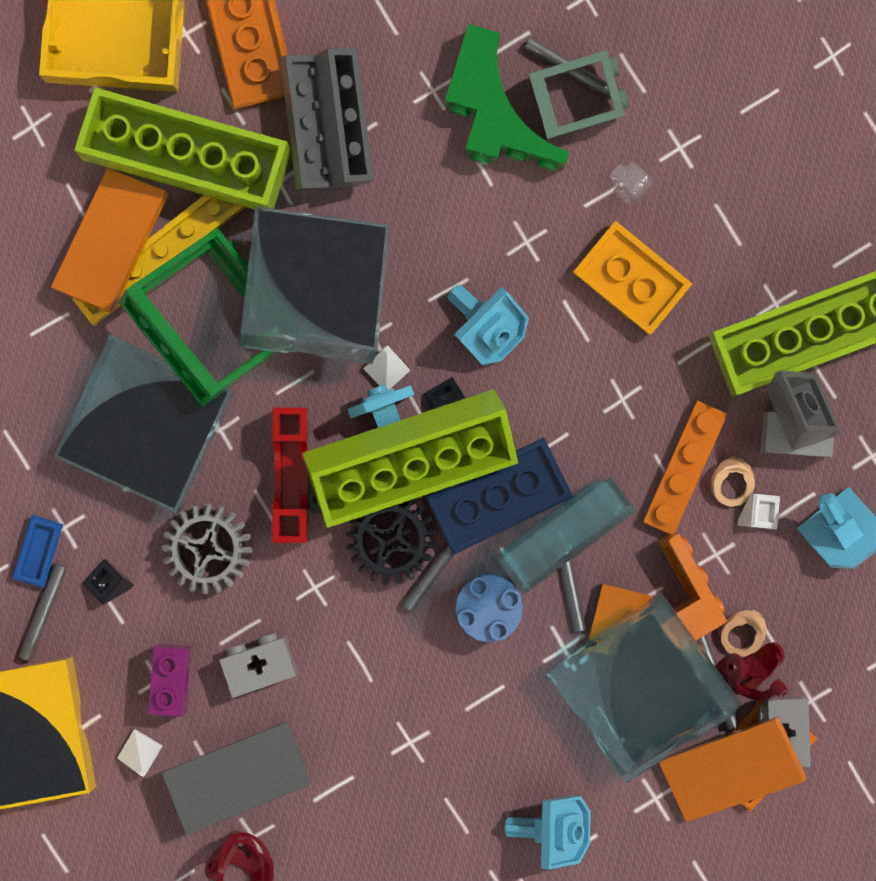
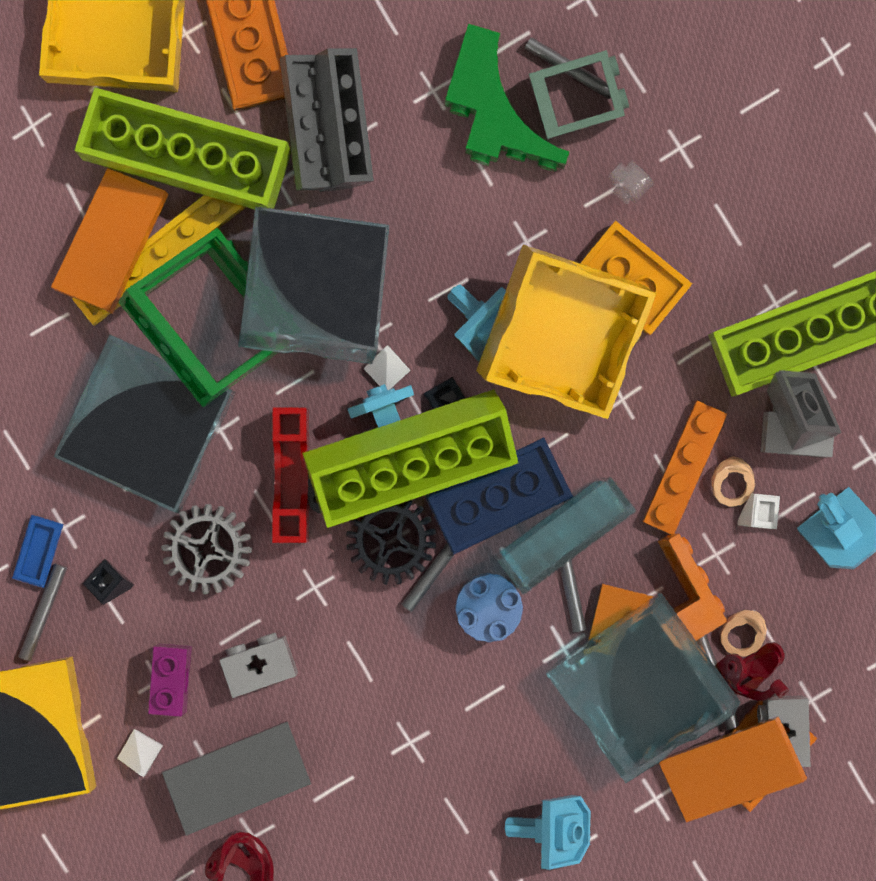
(565, 331): none -> yellow tile

